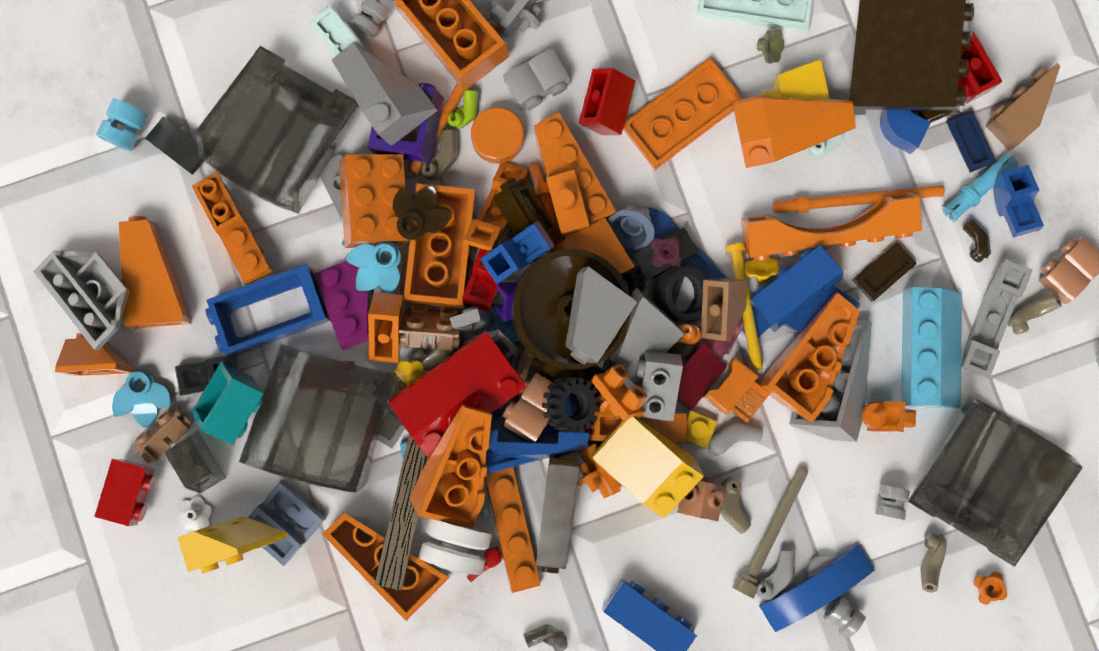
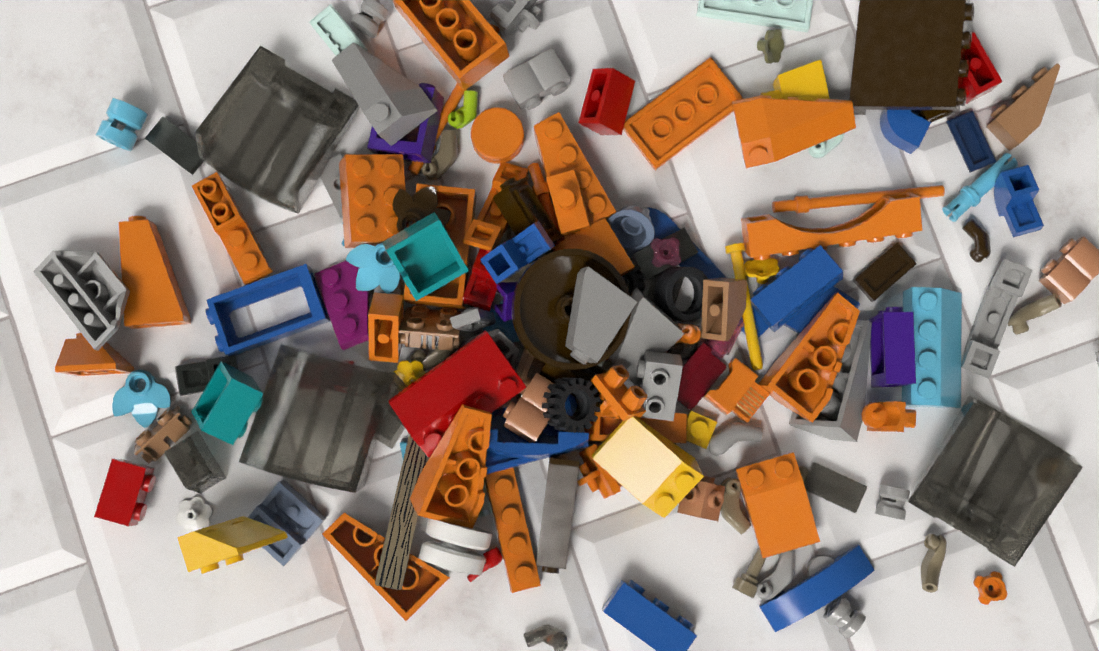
(427, 256): none -> teal piece
(777, 505): none -> orange slope
(834, 487): none -> clear smoke tile
(892, 348): none -> dark purple window

